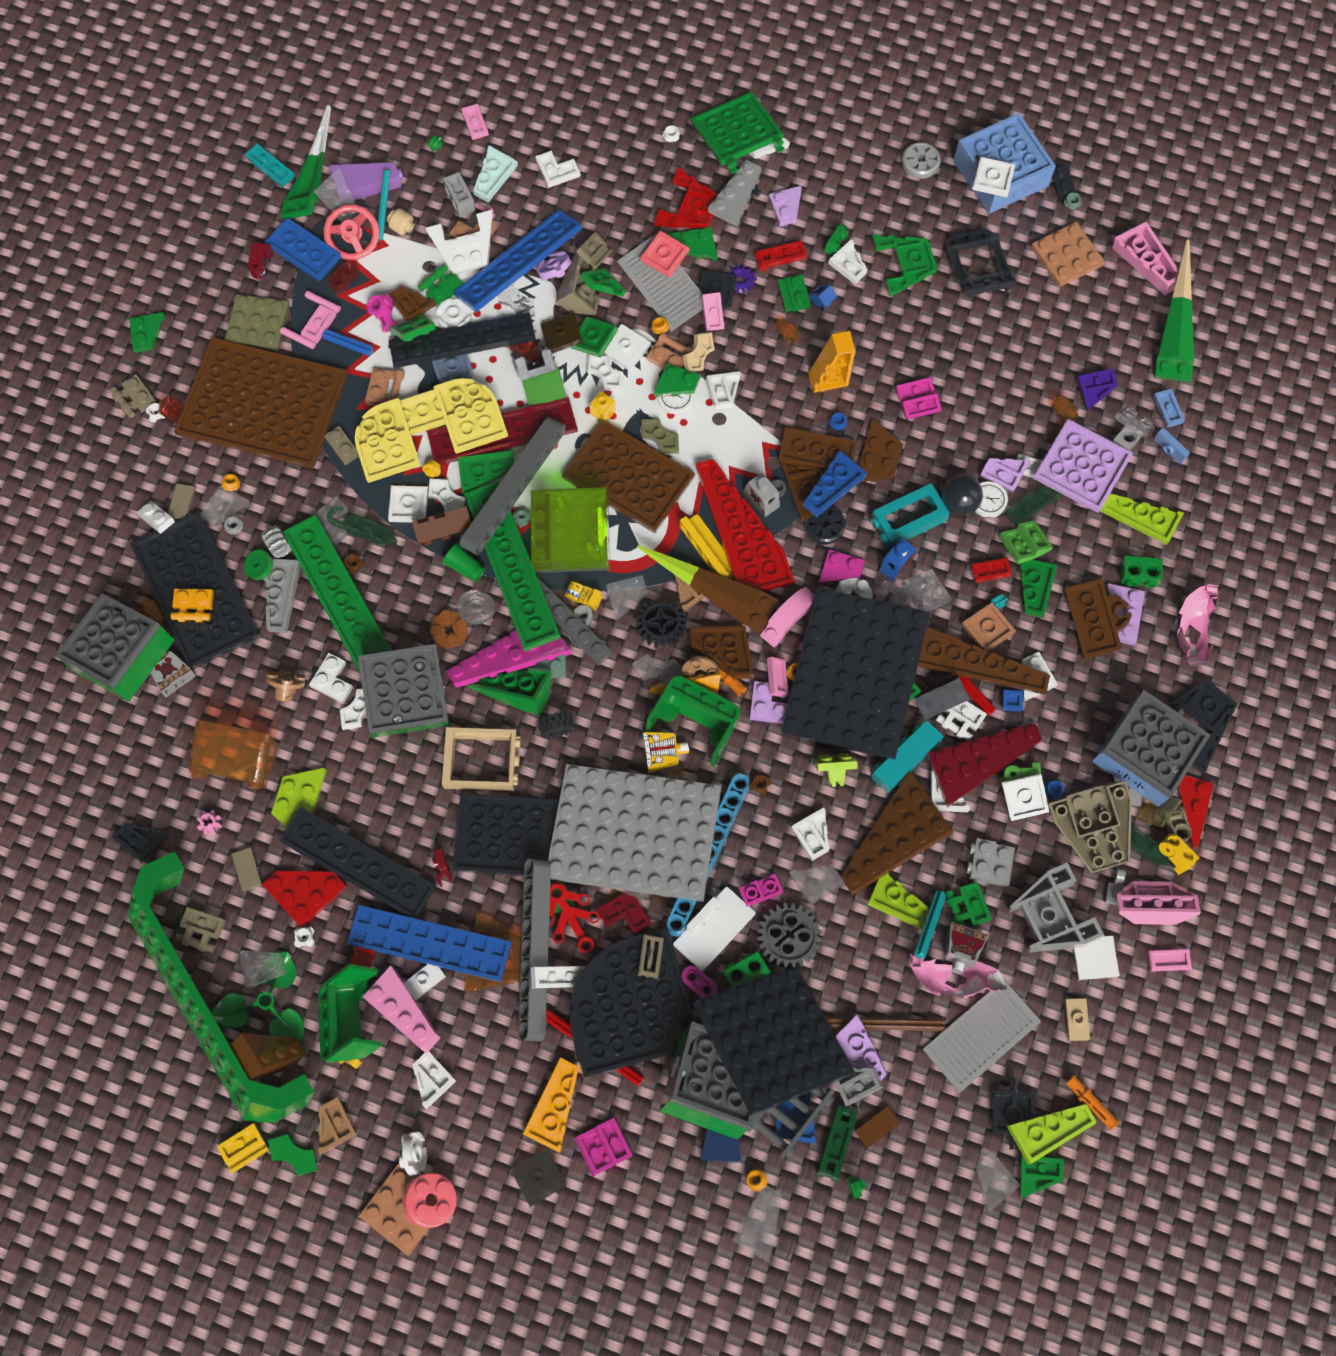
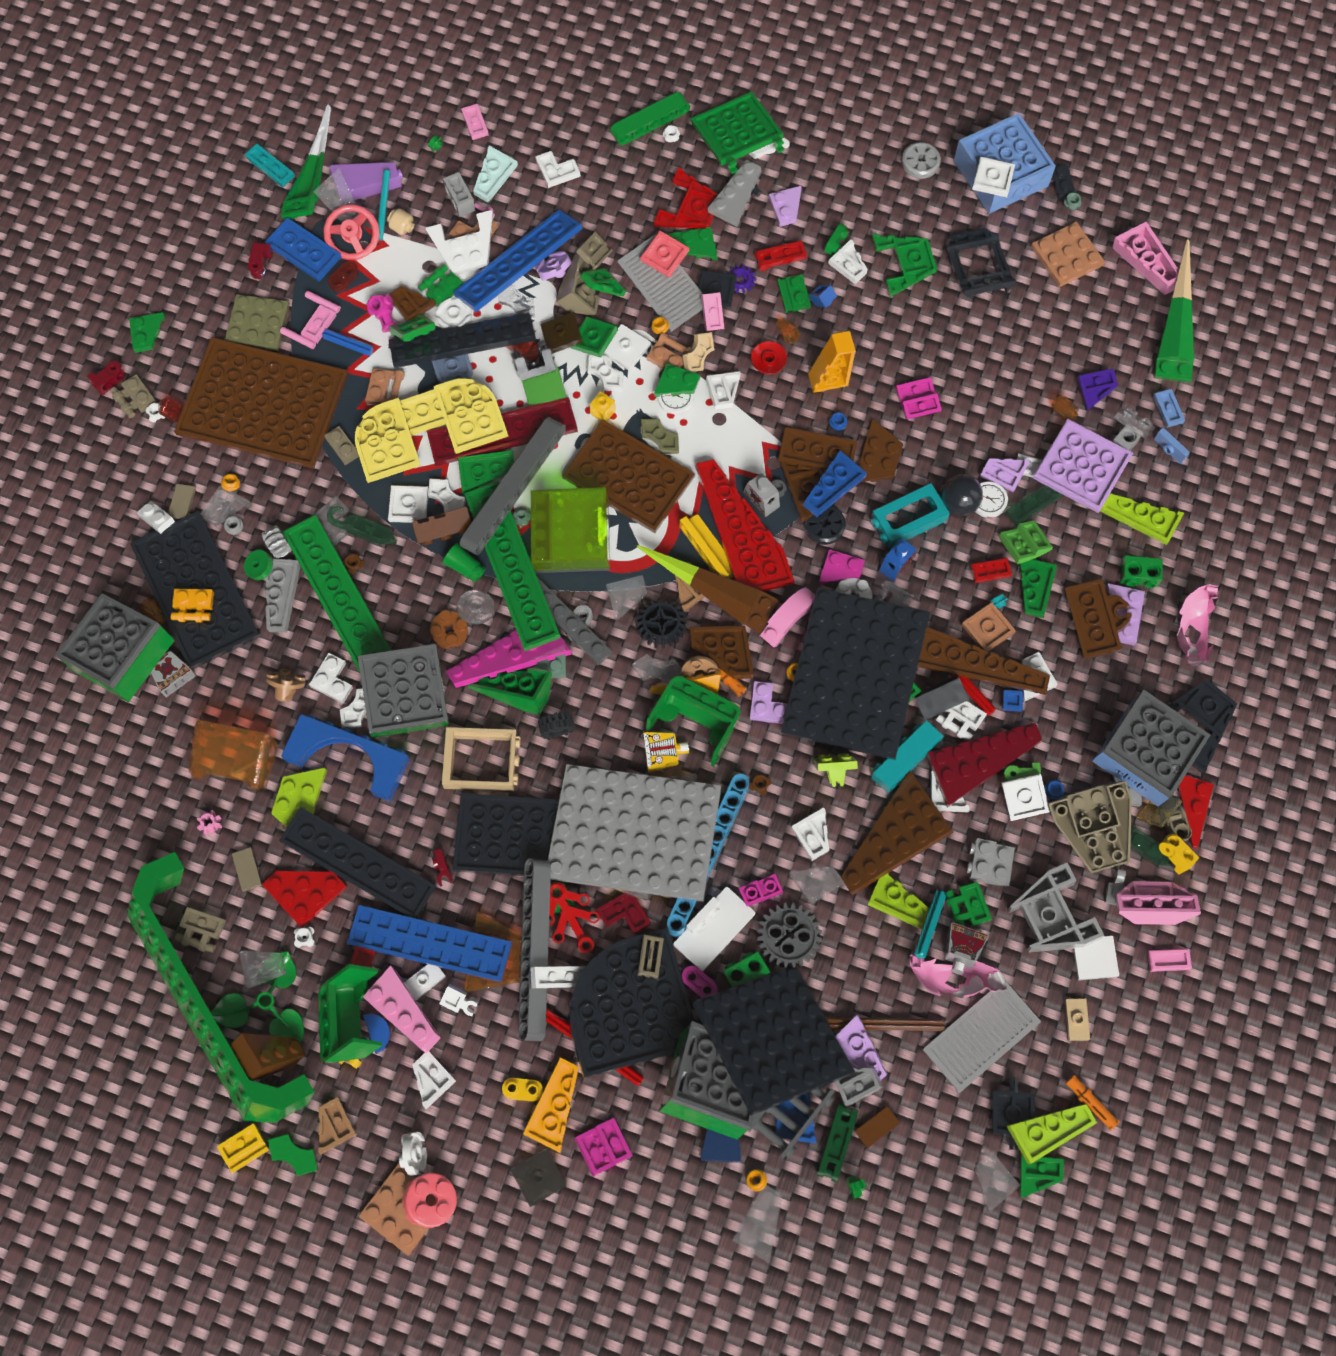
(107, 377): none -> dark red leg
(139, 840): black wing -> none
(311, 735): none -> blue arch
(378, 1030): none -> blue tile
(432, 469): yellow plate -> none
(455, 999): none -> white plate
(522, 1089): none -> yellow plate
(584, 595): yellow leg -> none
(649, 118): none -> green beam
(771, 351): none -> red dish
(777, 677): bright pink tile -> none
(926, 591): clear plate -> none

